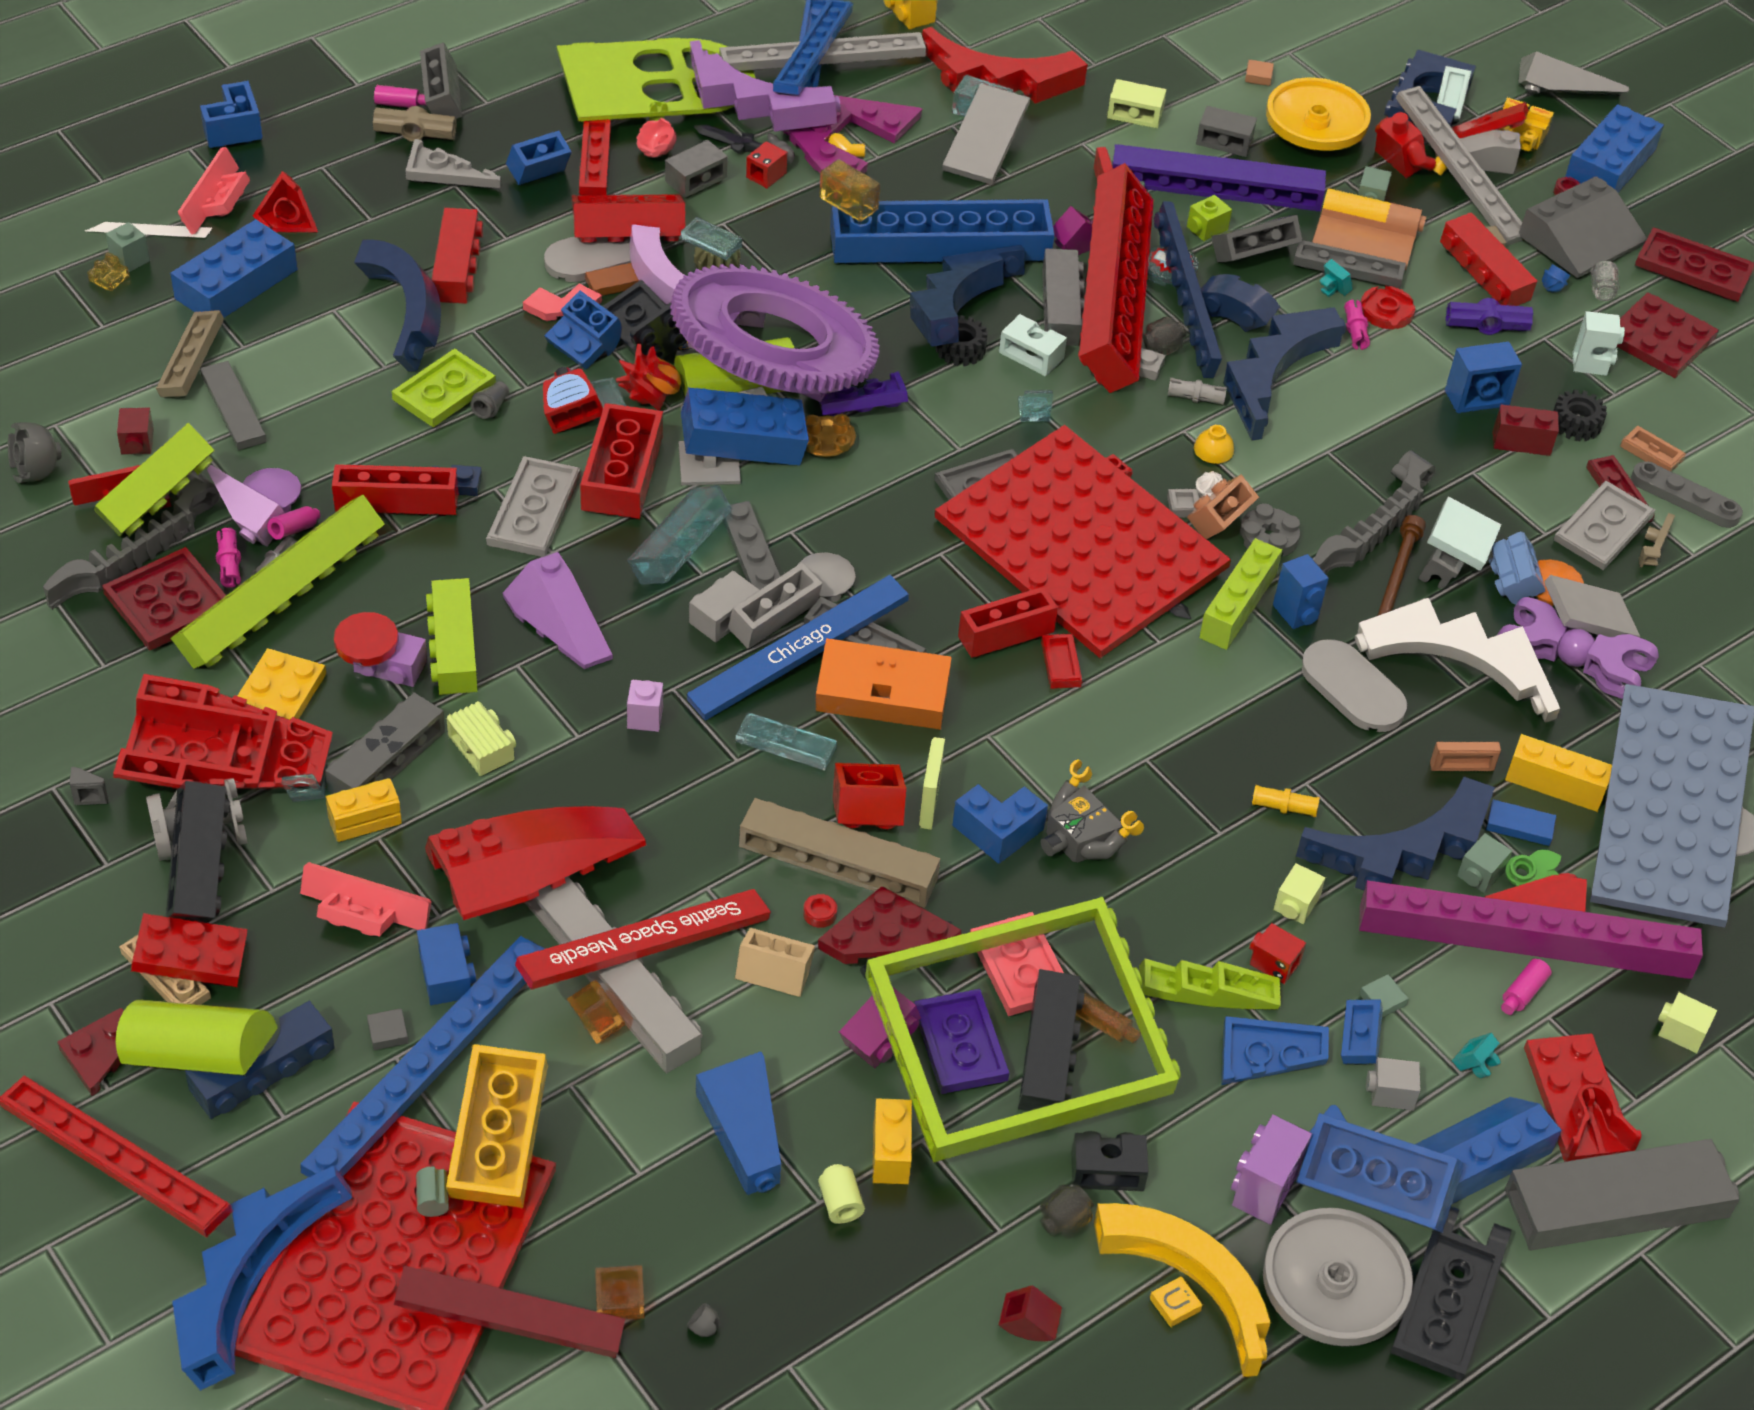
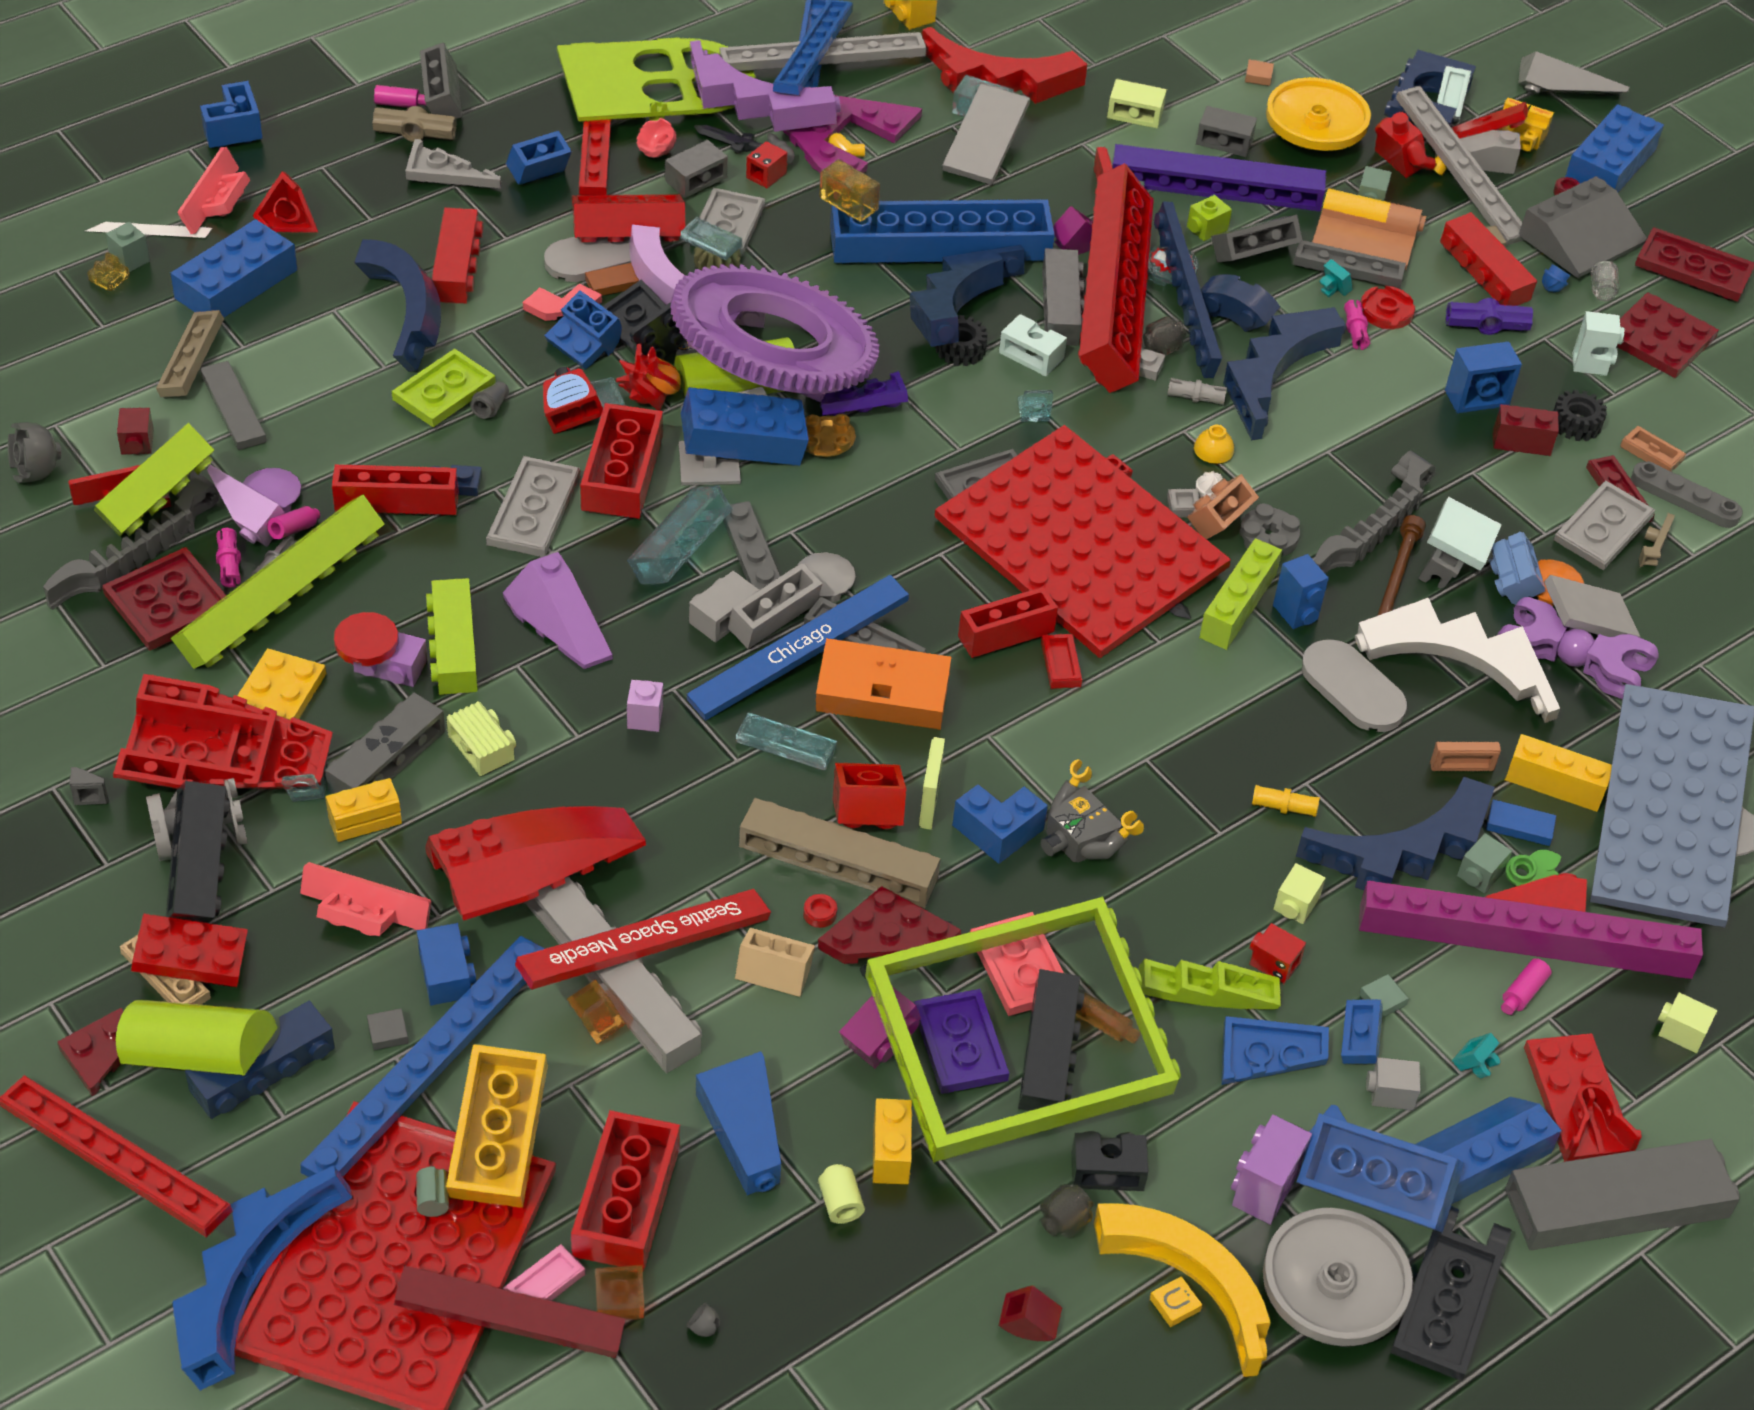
(549, 1275): none -> bright pink tile
(625, 1190): none -> red brick
(733, 213): none -> light grey tile

